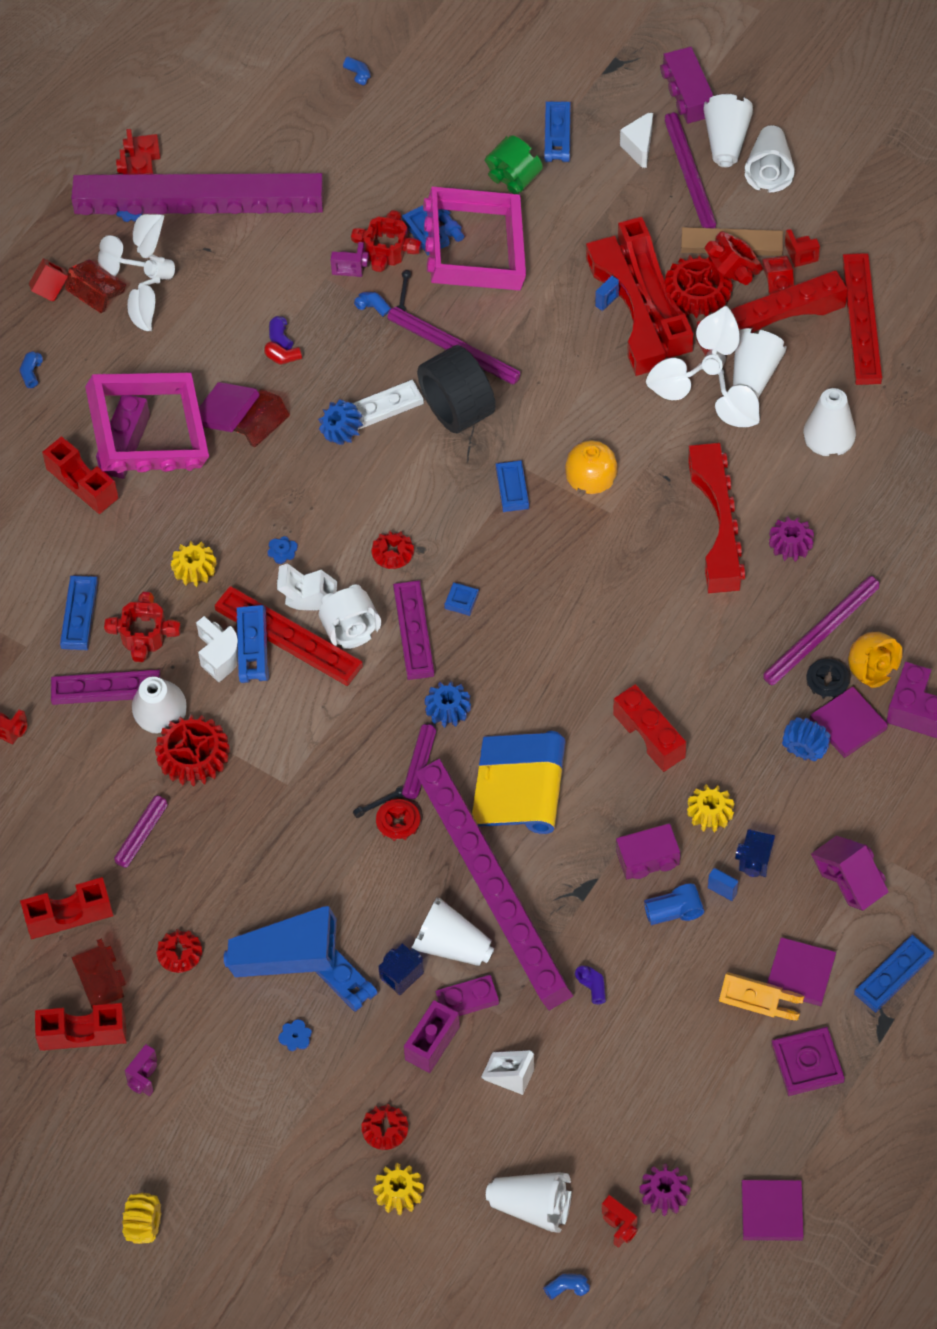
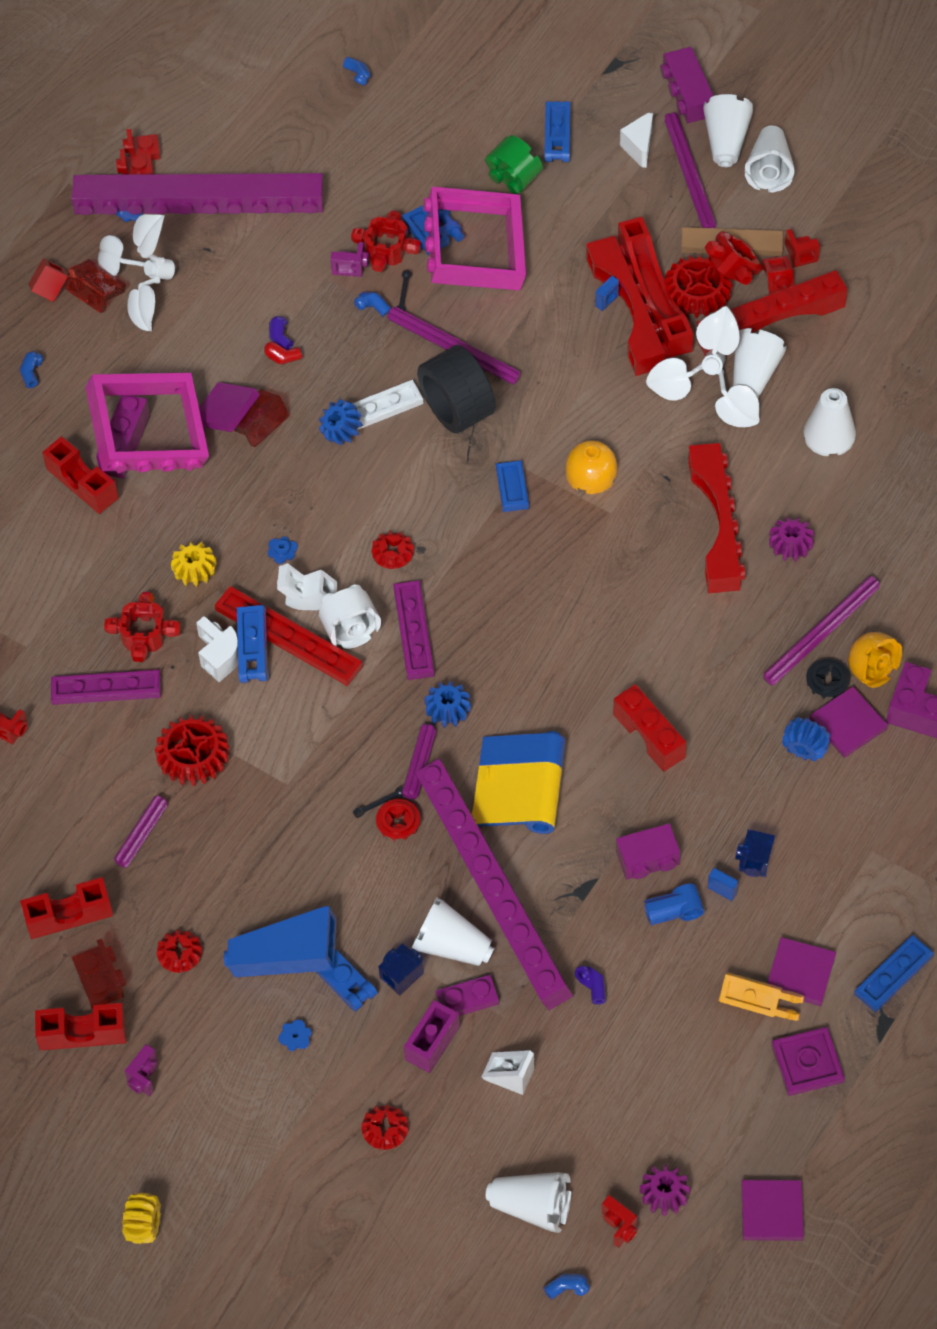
(79, 612): blue tile -> none
(158, 704): white cone -> none
(401, 1198): yellow gear -> none
(461, 599): blue tile -> none
(720, 806): yellow gear -> none
(852, 869): magenta brick -> none
(862, 319): red plate -> none

